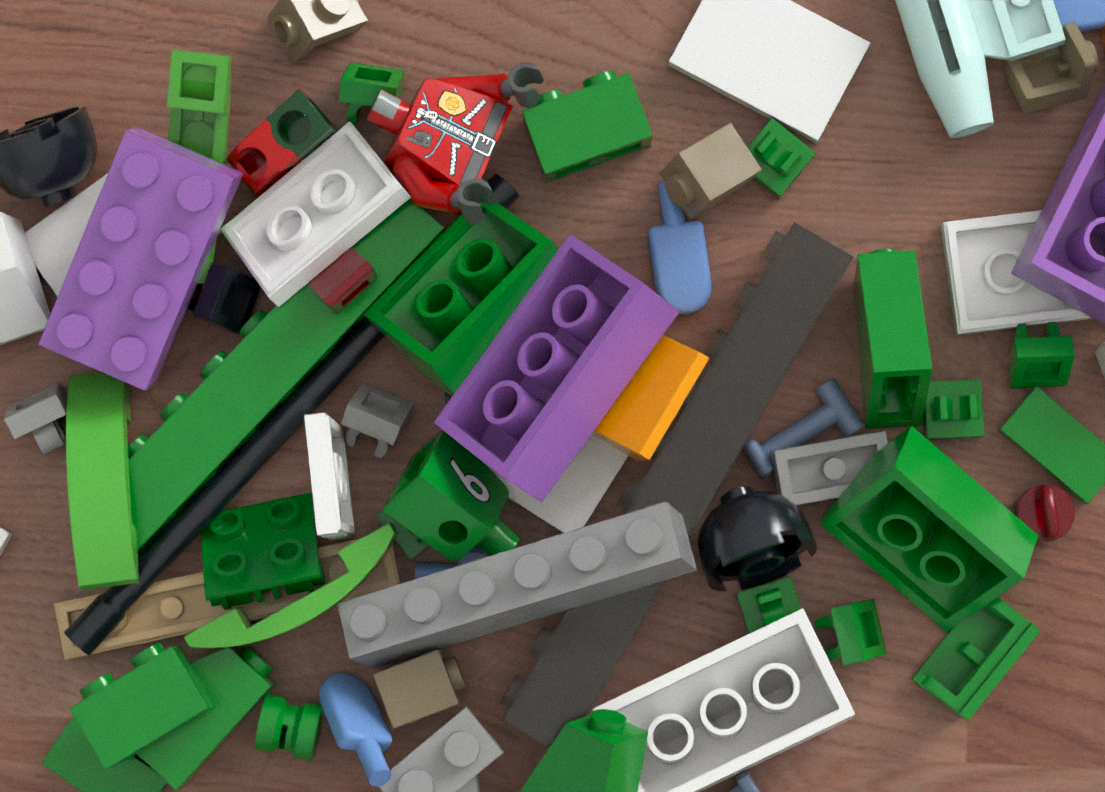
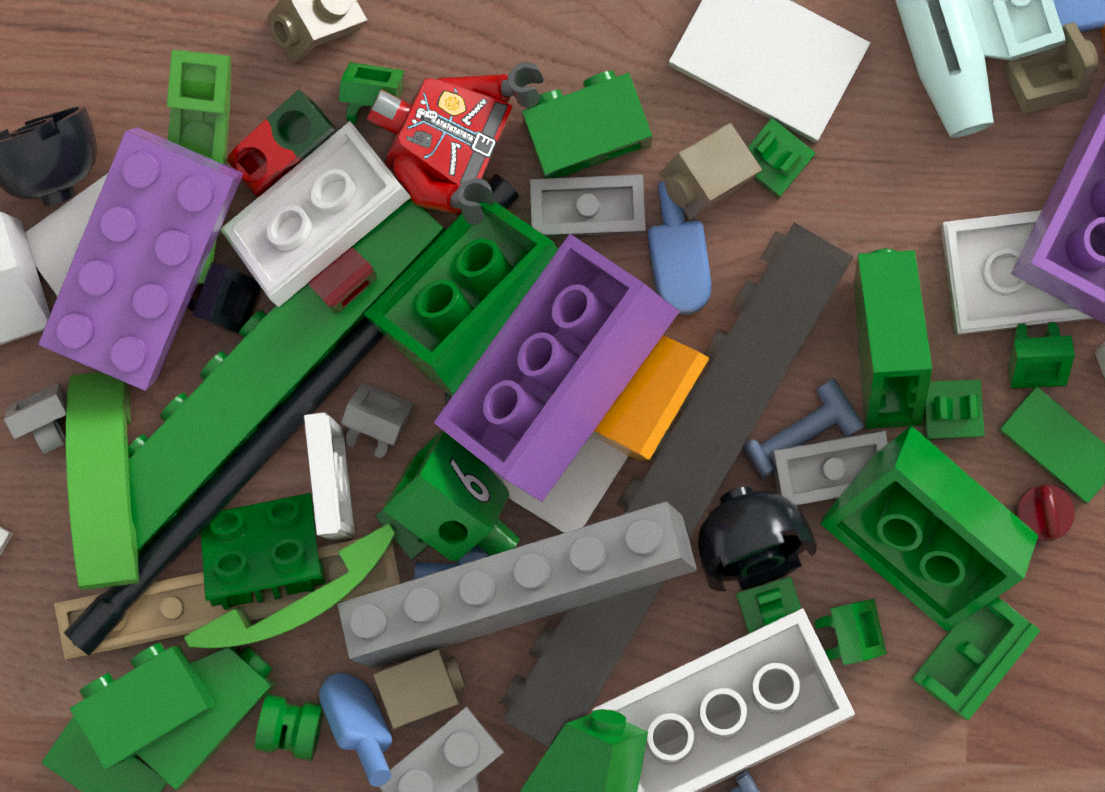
(588, 206): none -> light grey plate

